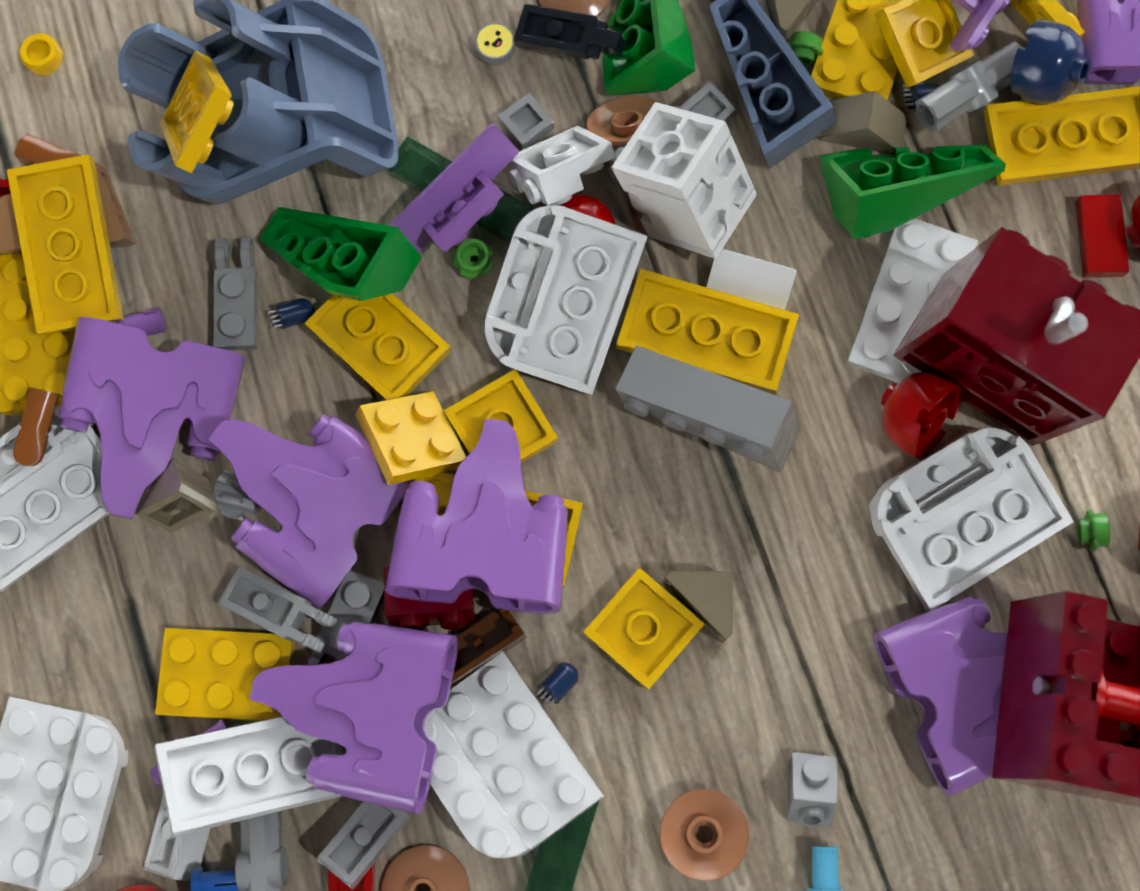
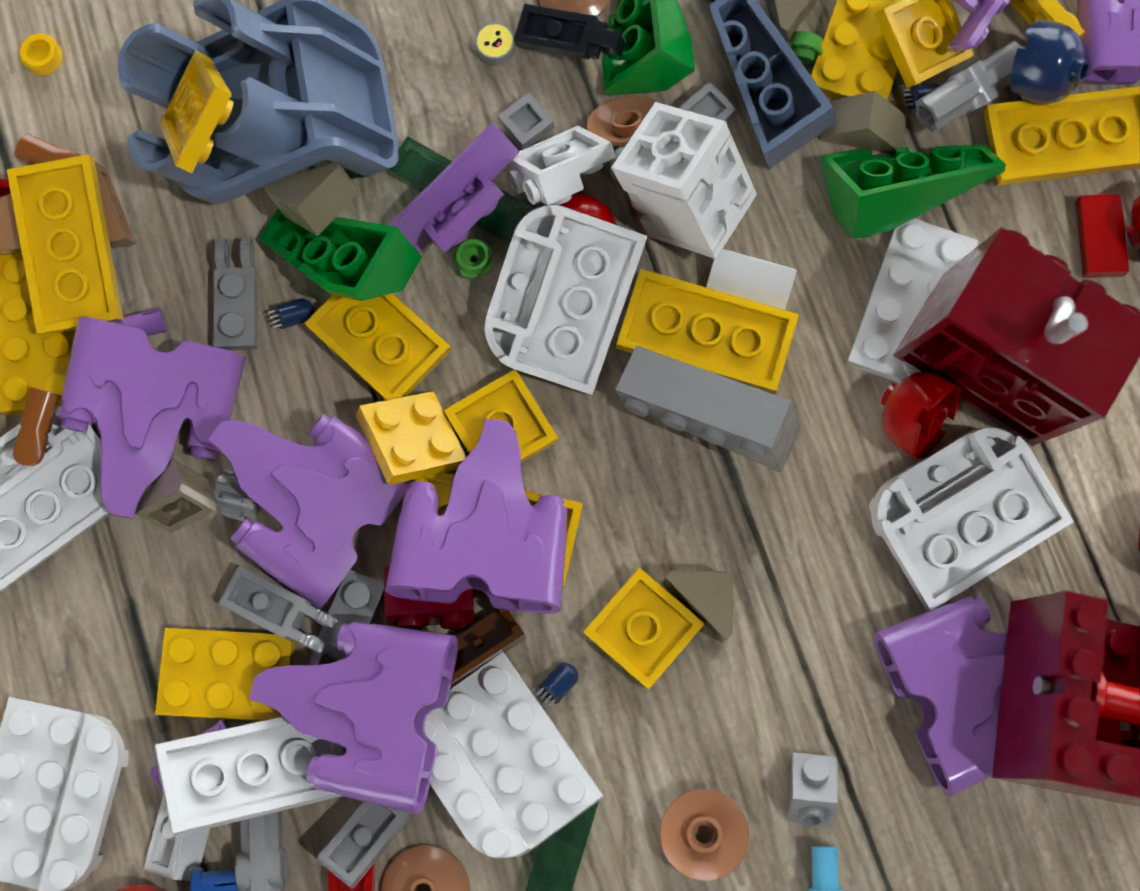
(313, 196): none -> dark tan slope
(1093, 530): bright green plate -> none

